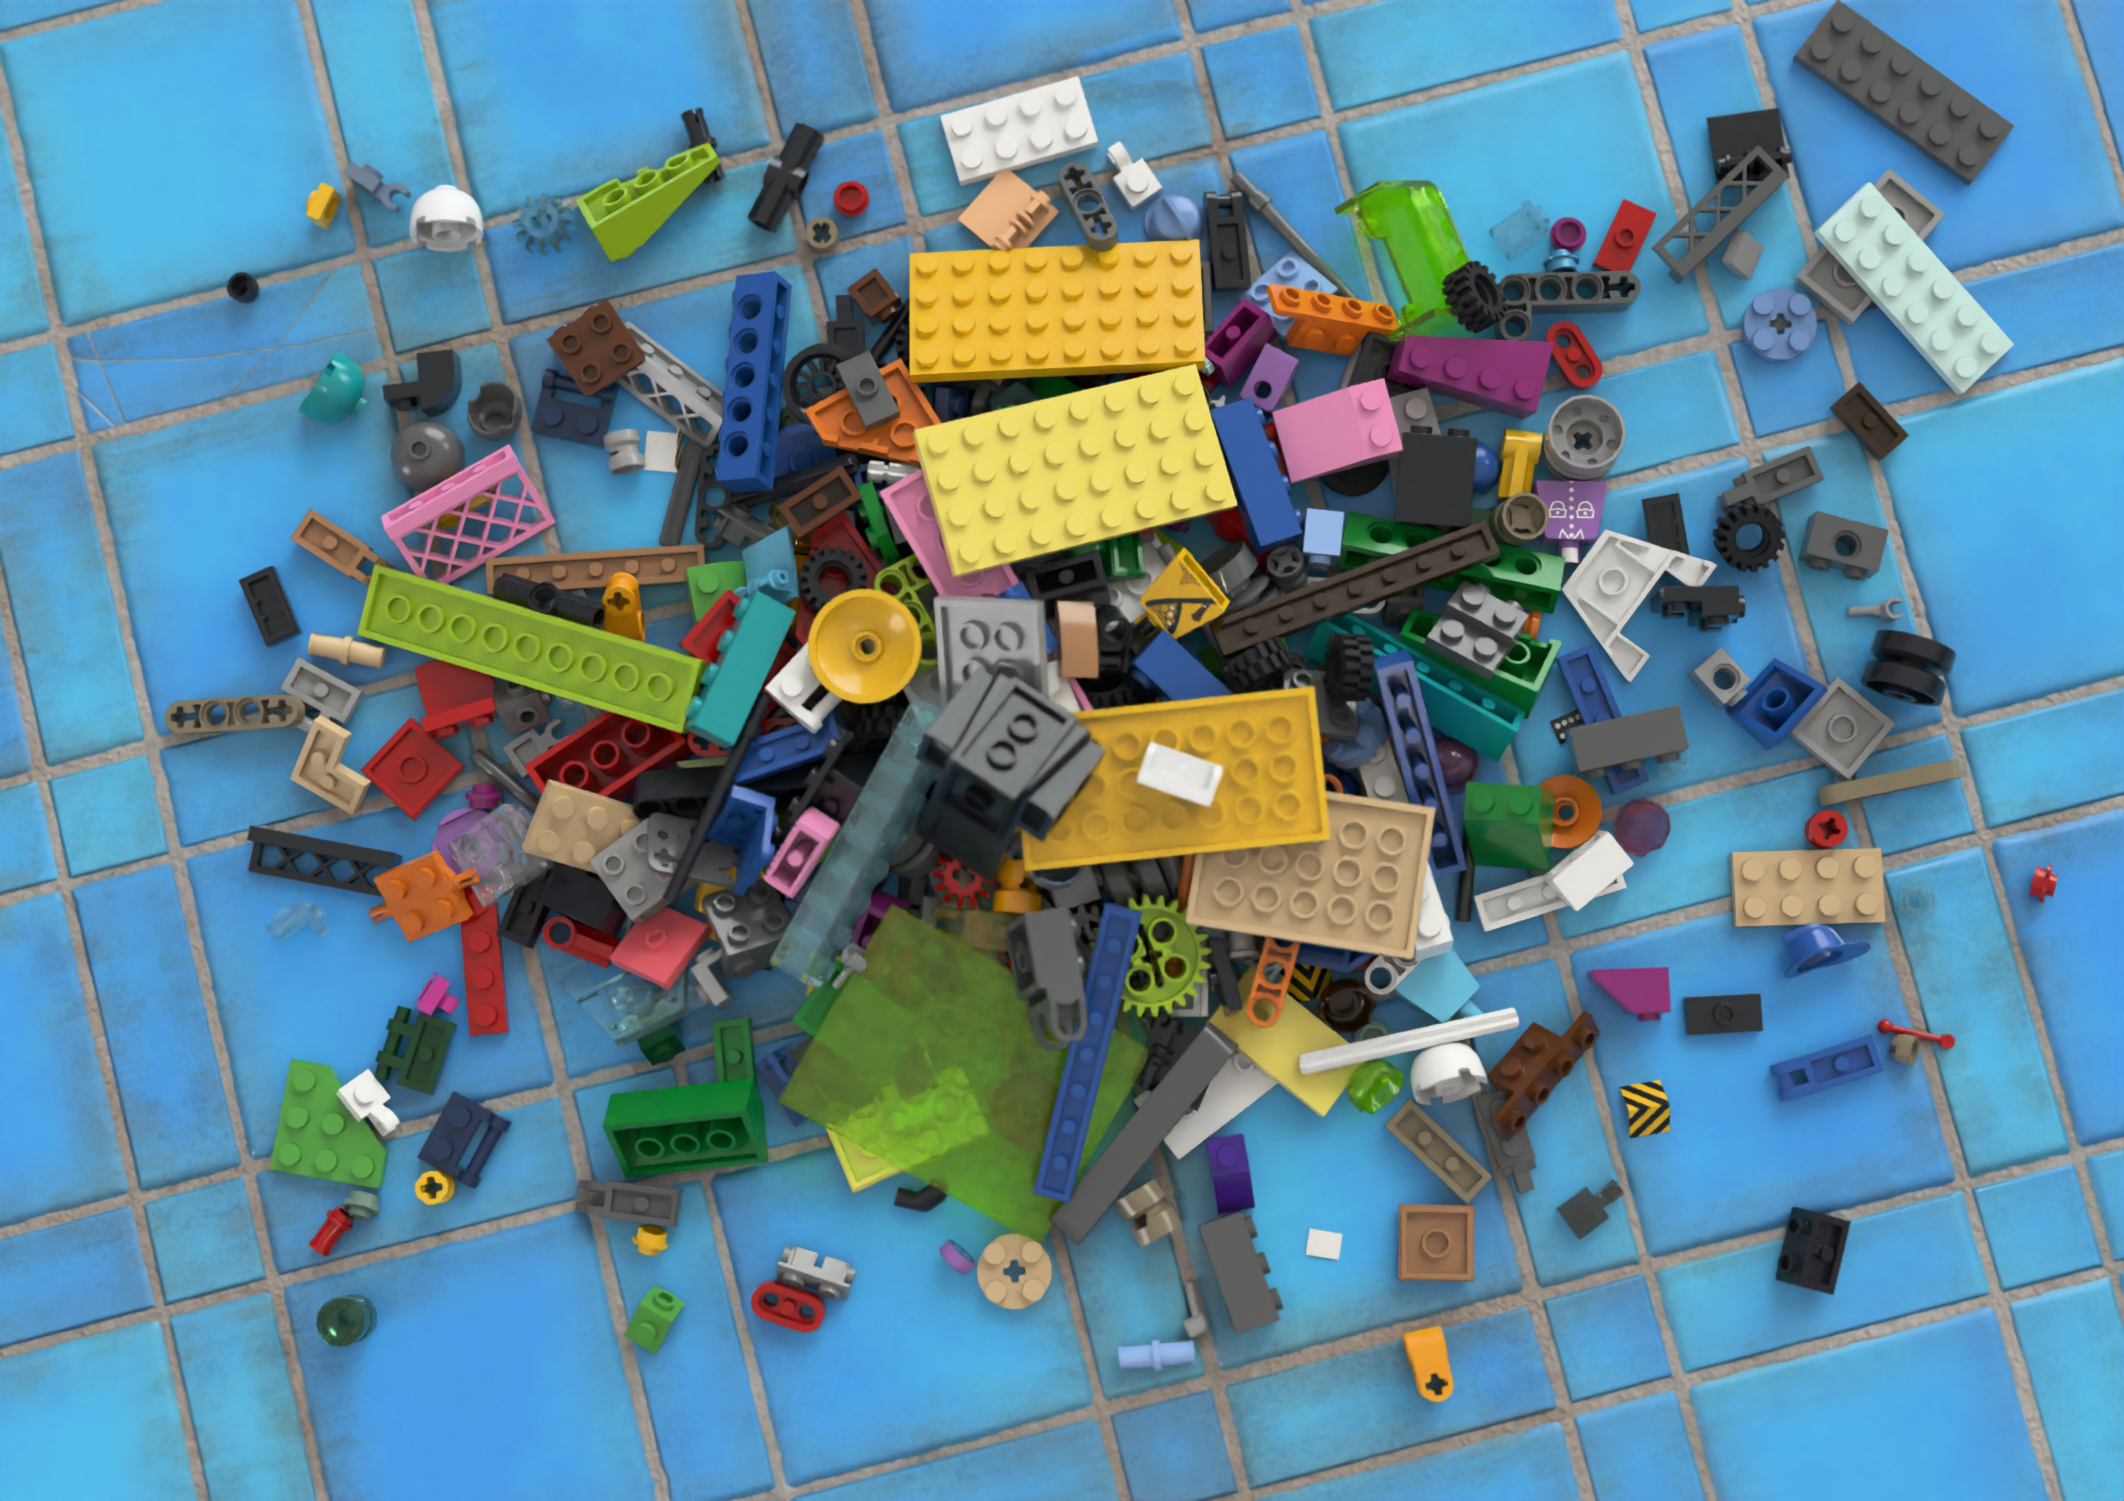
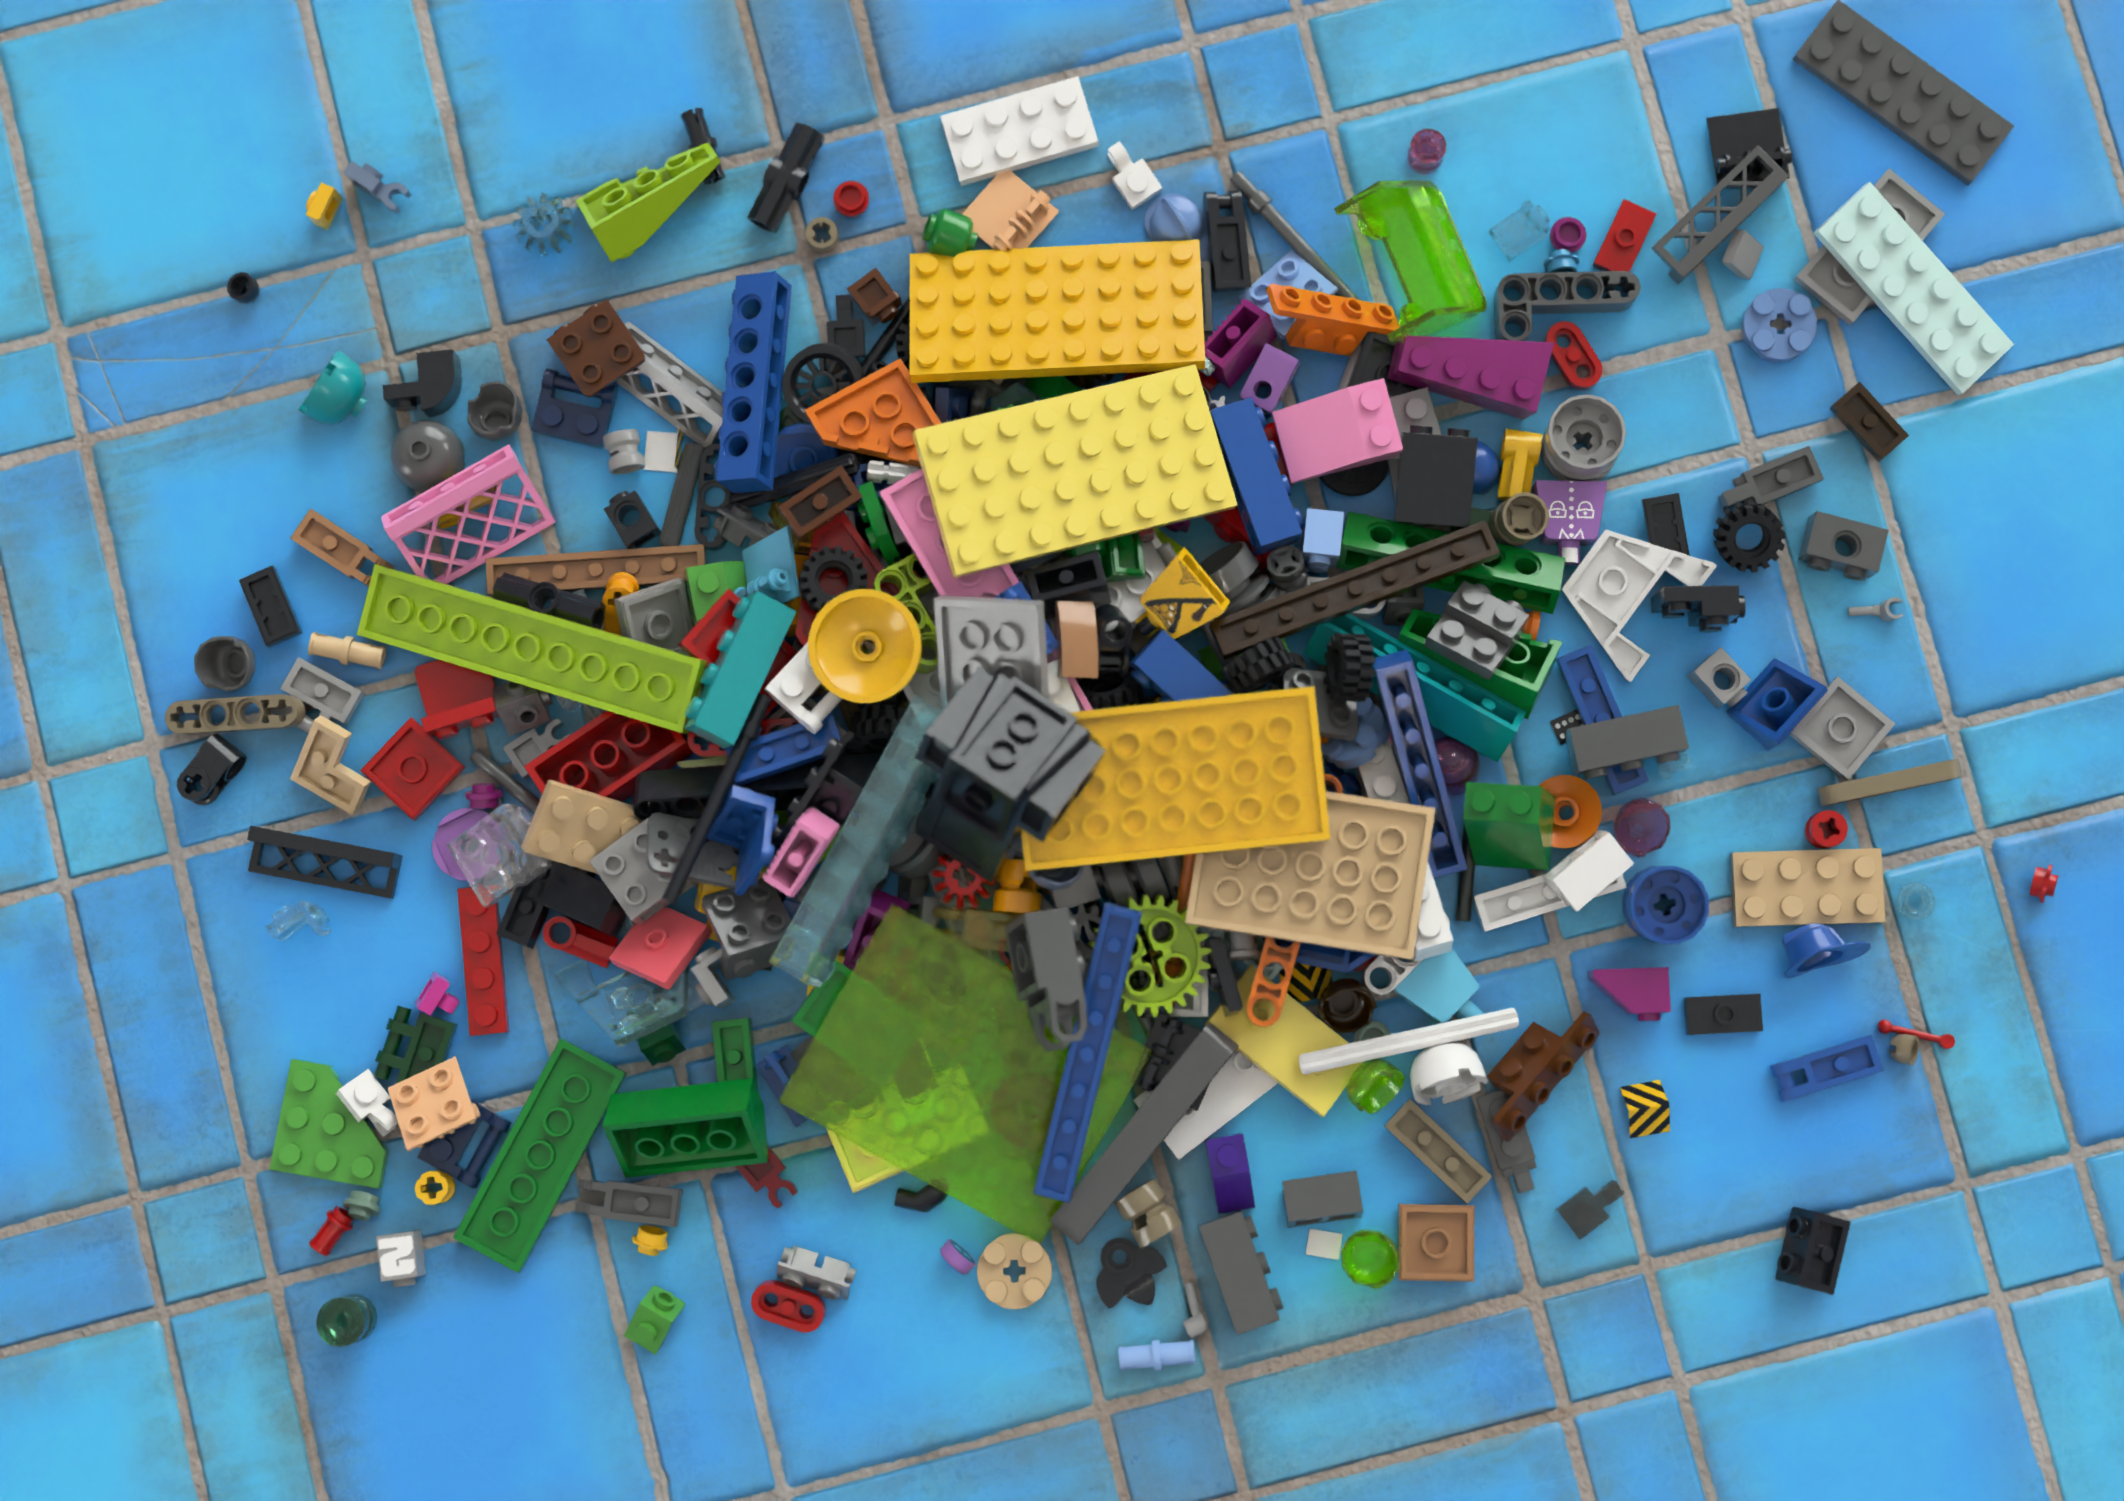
(213, 767): none -> black piece
(225, 663): none -> dark grey hair
(401, 1257): none -> brick
(423, 895): orange plate -> none
(432, 1104): none -> light nougat hinge
(446, 219): white cylinder -> none
(539, 1155): none -> green plate
(638, 534): none -> black brick
(656, 614): none -> light grey plate
(768, 1175): none -> dark red plate
(854, 961): light grey hand -> none
(868, 391): dark grey plate -> none
(949, 233): none -> green head
(1089, 193): dark grey beam -> none
(1130, 1278): none -> black plate
(1180, 774): white hinge -> none
(1322, 1199): none -> dark grey hinge
(1370, 1258): none -> clear neon green hair
(1422, 158): none -> clear pink wheel
(1429, 1355): light orange piece -> none
(1474, 296): black tyre -> none
(1682, 918): none -> blue wheel
(1908, 667): black wheel -> none

